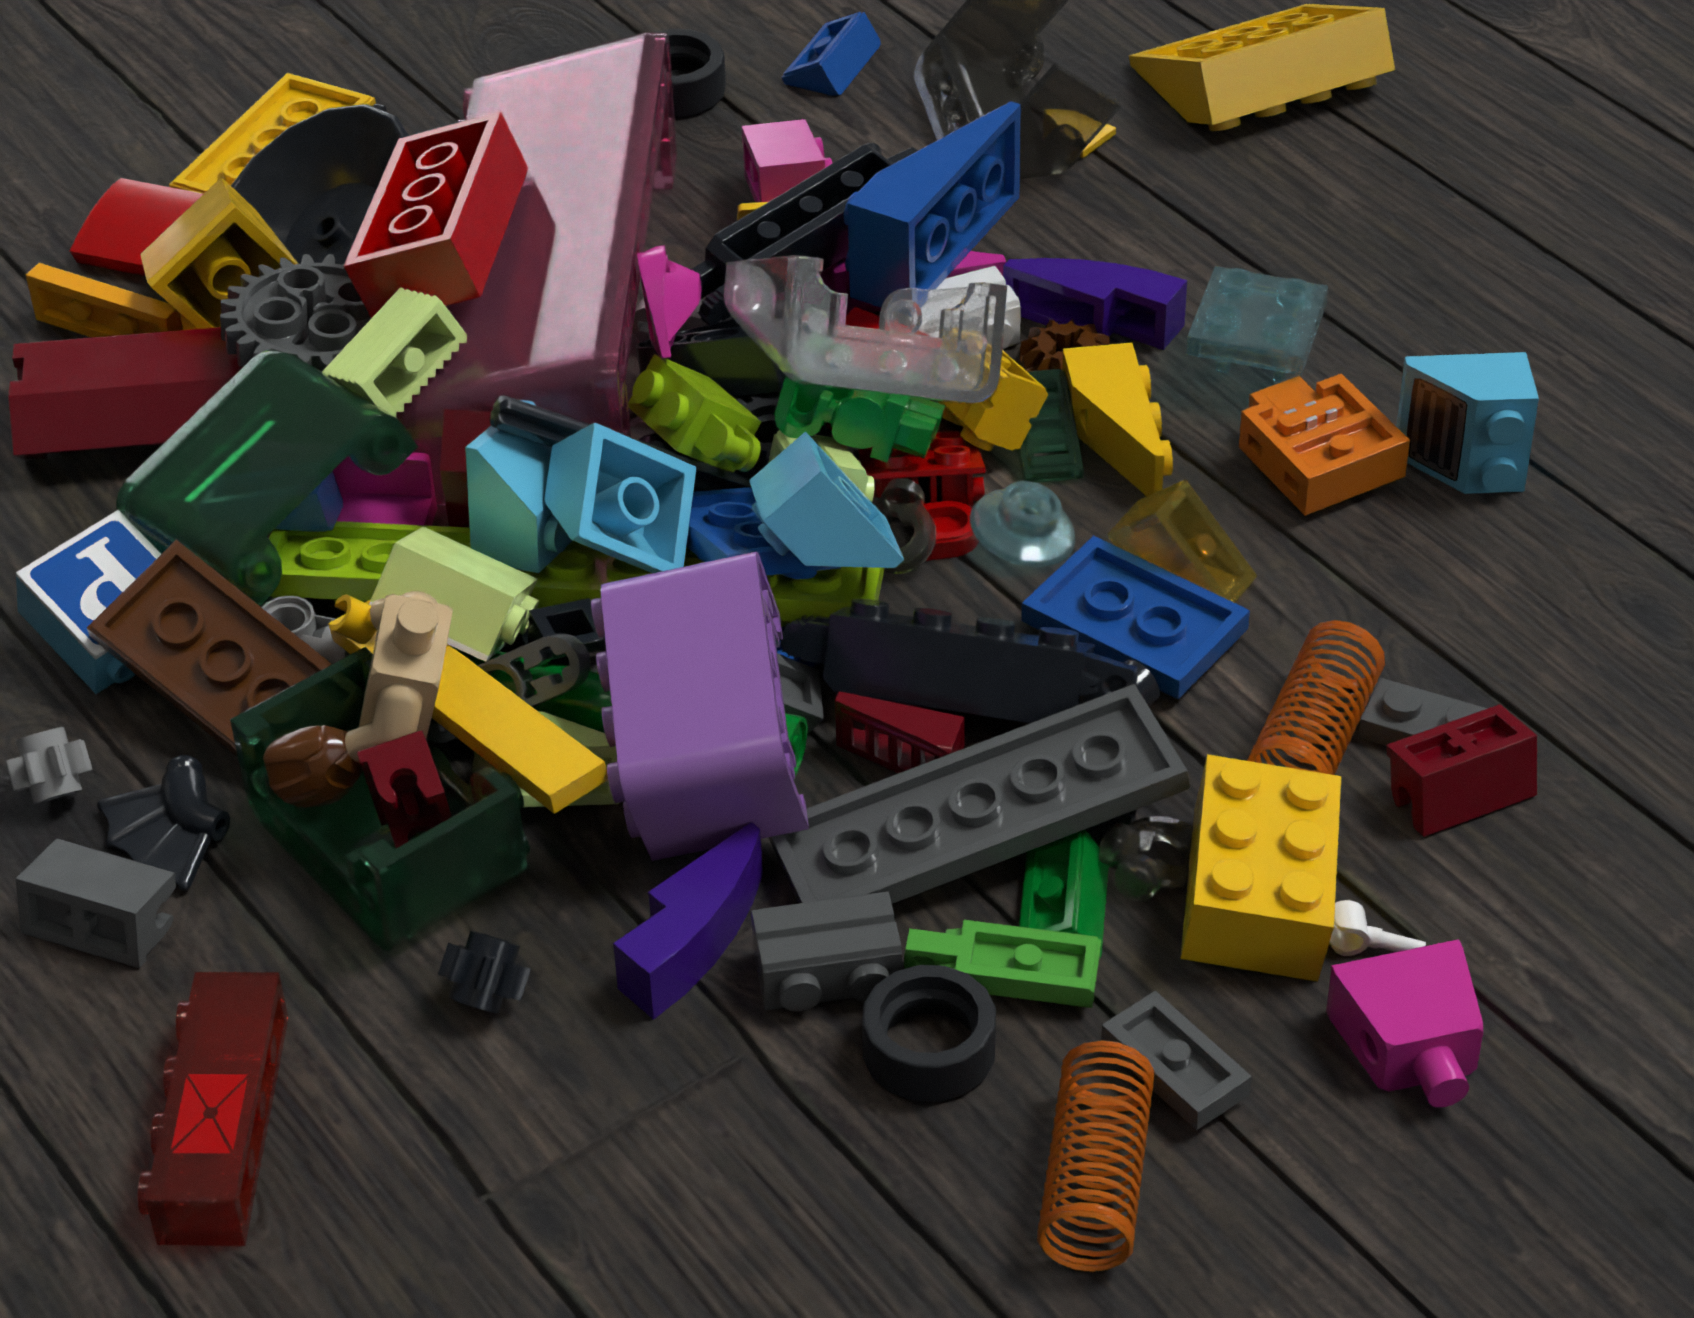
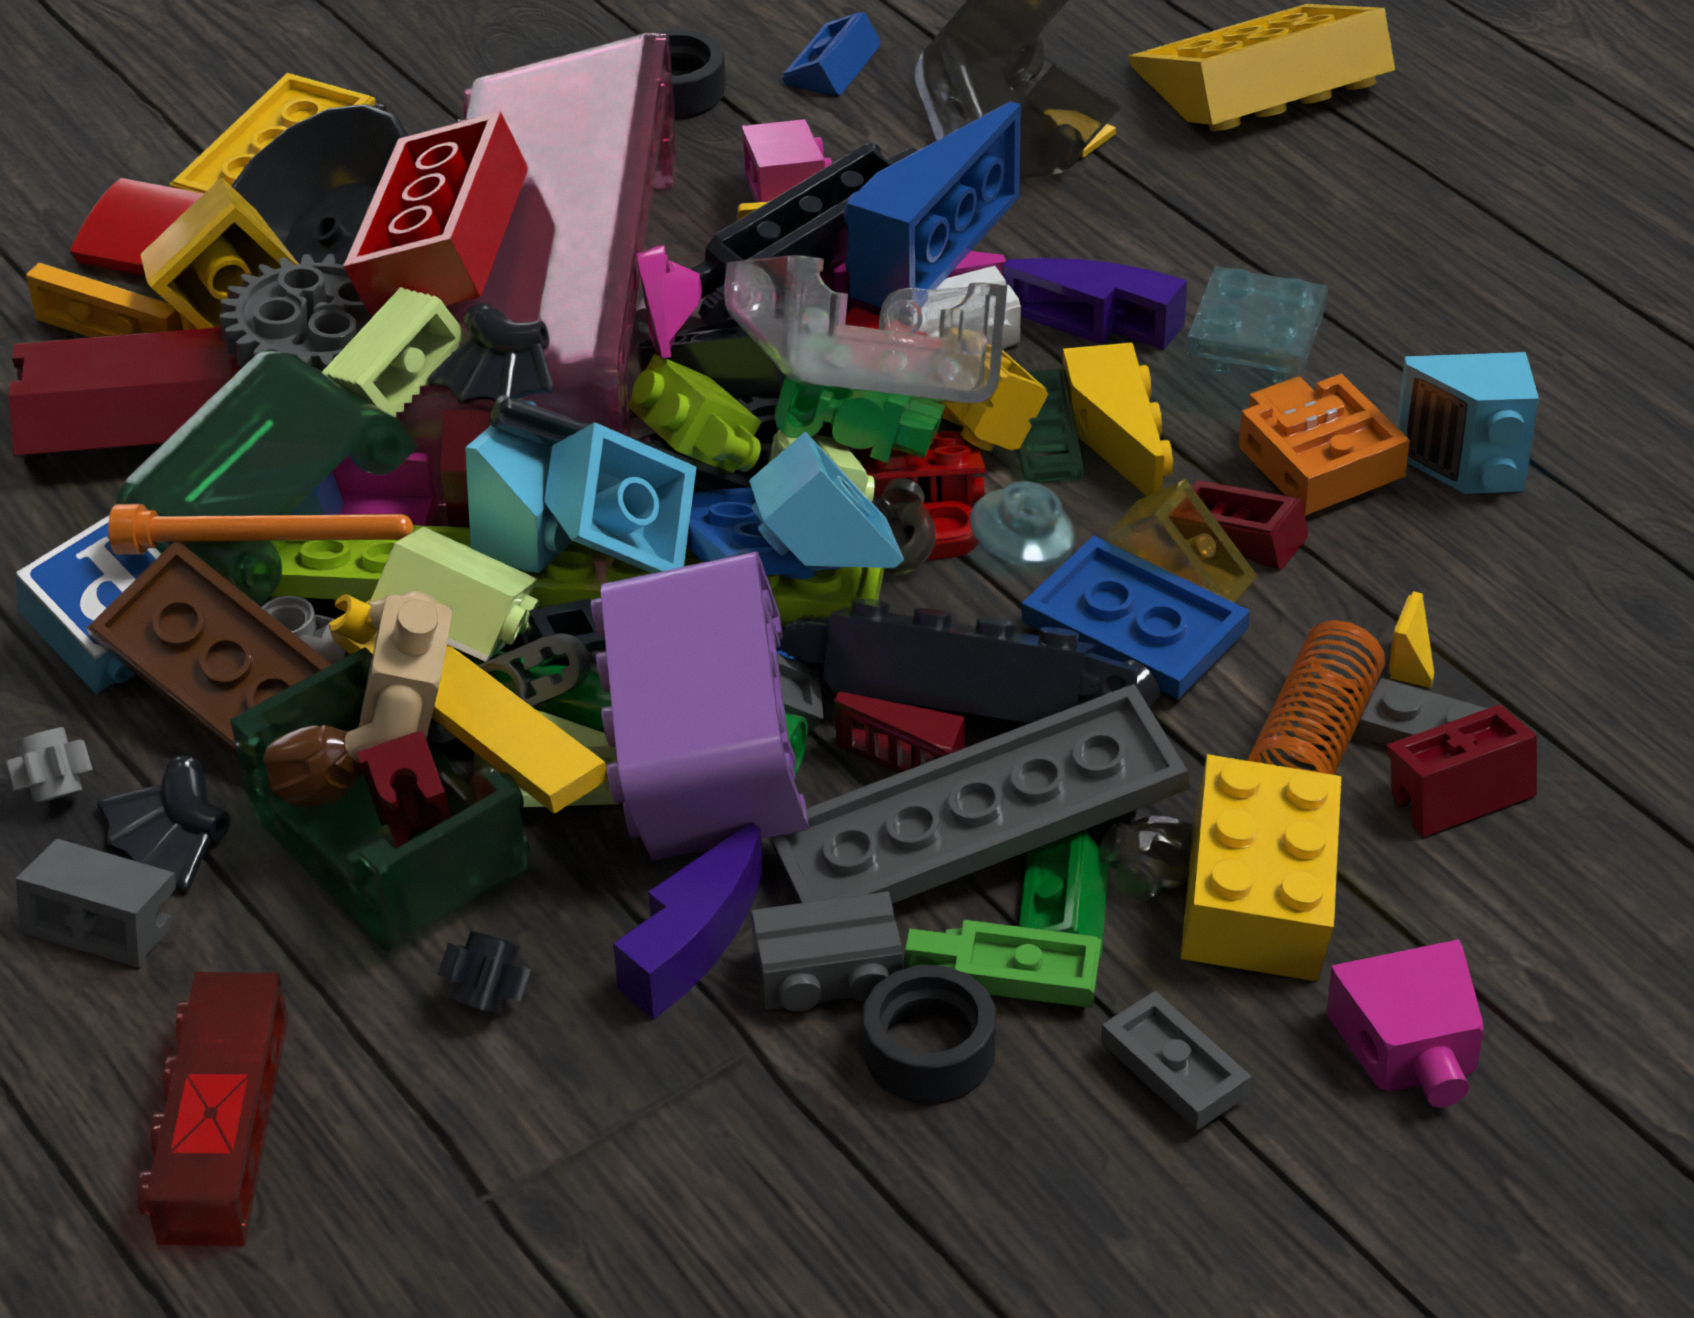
(136, 529): none -> orange piece
(496, 358): none -> black arm
(1040, 347): reddish brown gear -> none
(1102, 1106): orange piece -> none
(1263, 524): none -> dark red slope
(1353, 935): white hand -> none
(1411, 648): none -> yellow slope

